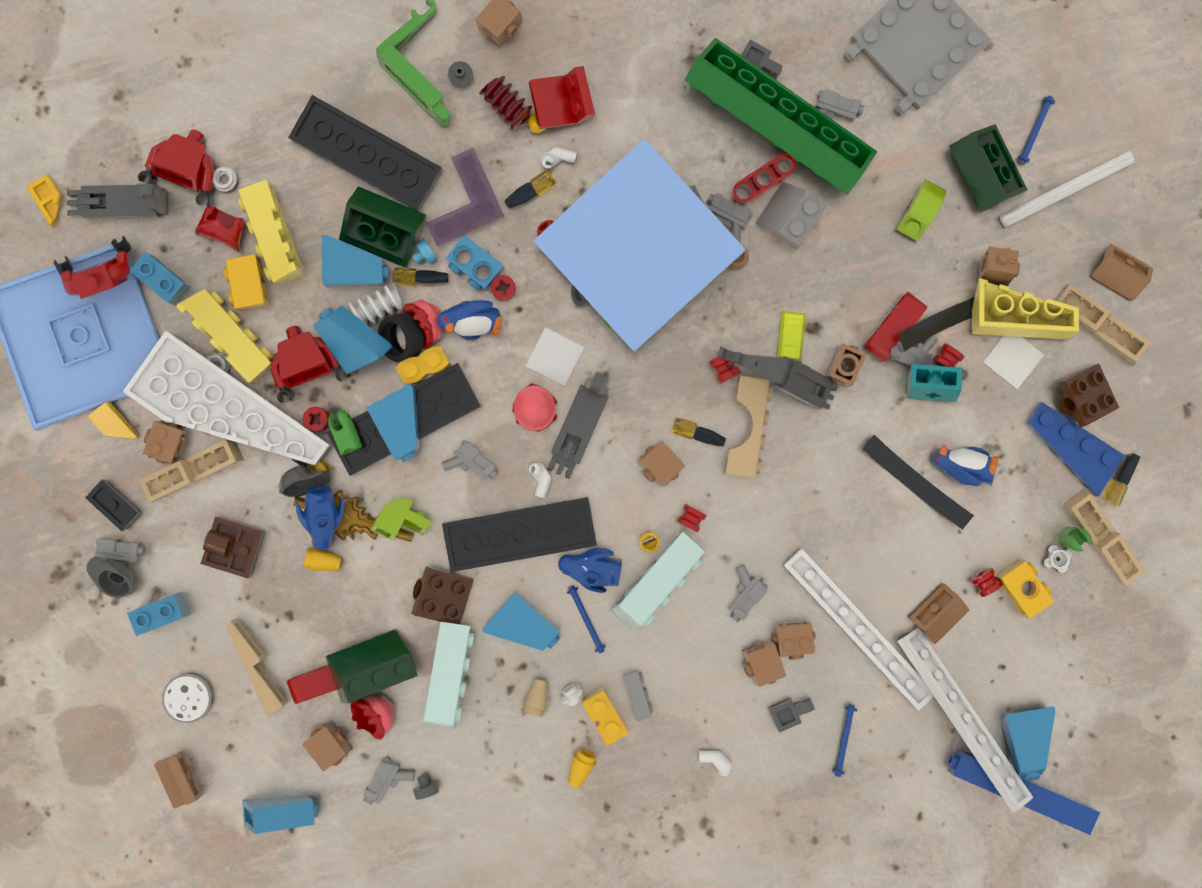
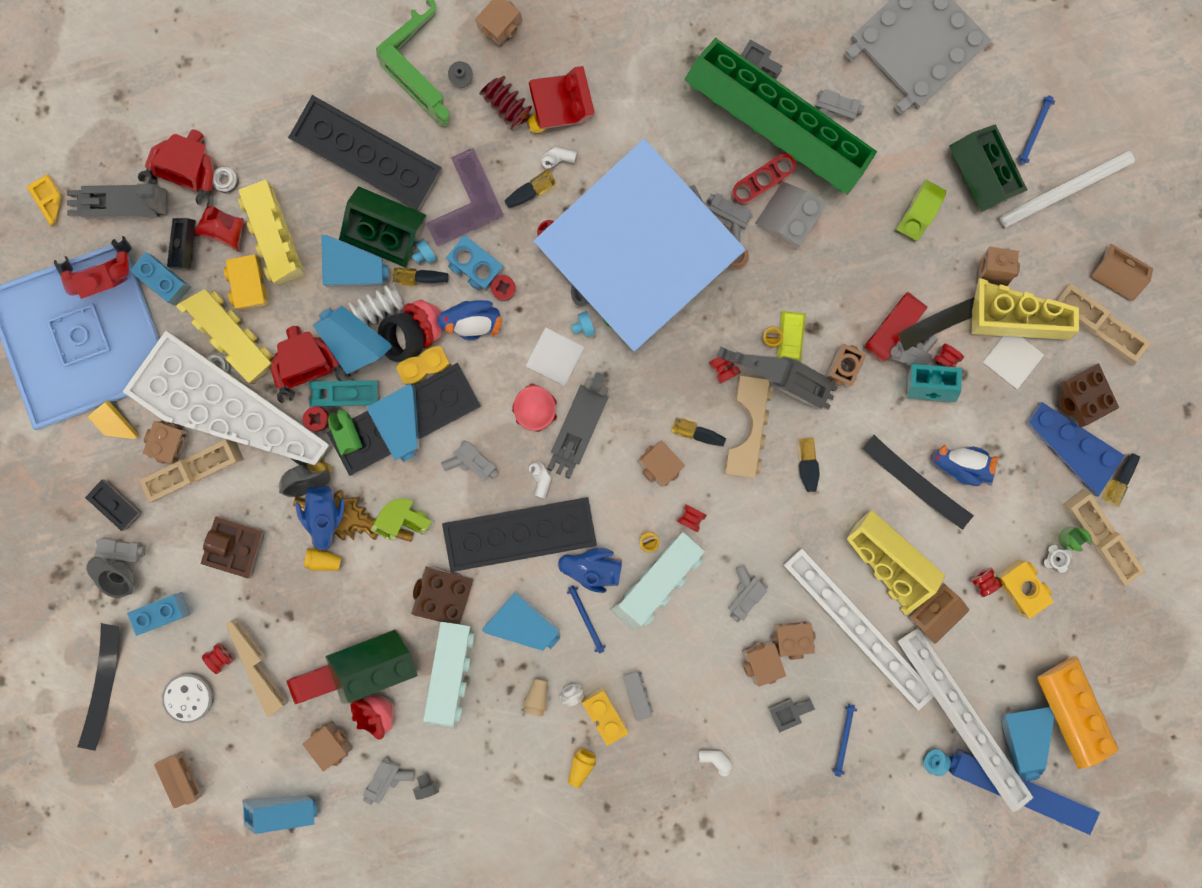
(102, 687): none -> black sticker
(181, 243): none -> black plate
(217, 658): none -> red wheel
(344, 393): none -> teal plate
(584, 325): none -> medium azure tile
(773, 341): none -> yellow hinge
(808, 466): none -> black piece
(895, 562): none -> light yellow wedge
(937, 762): none -> medium azure tile
(1078, 713): none -> light orange container

